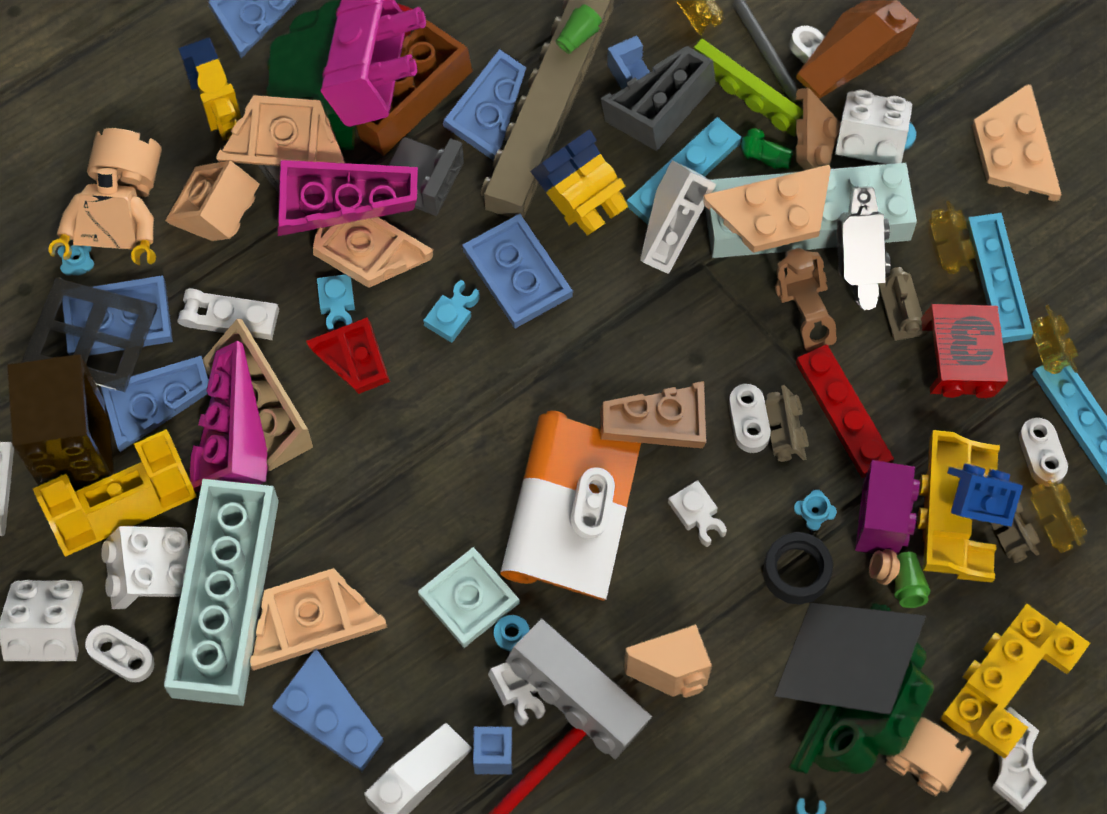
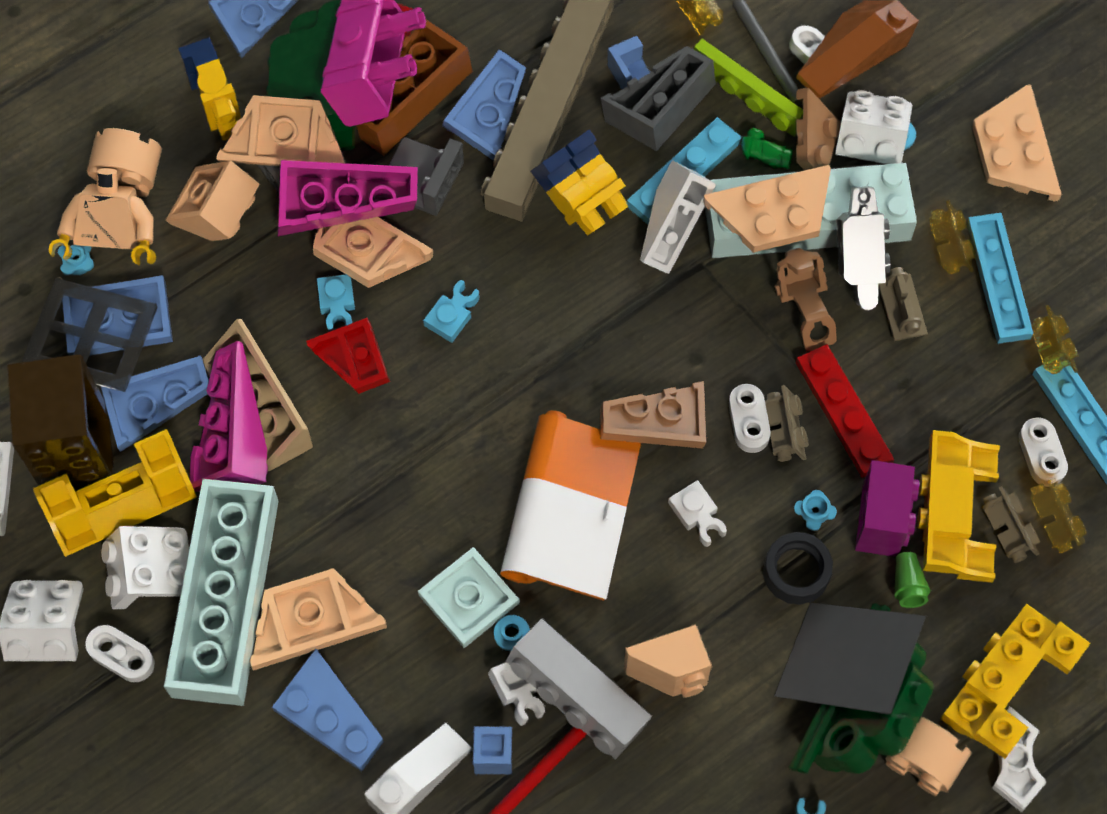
(224, 310): white plate -> none
(517, 270): medium blue plate -> none
(580, 27): bright green cone -> none
(593, 505): white plate -> none
(884, 566): light nougat plate -> none
(967, 349): panel -> none
(985, 496): blue bracket -> none

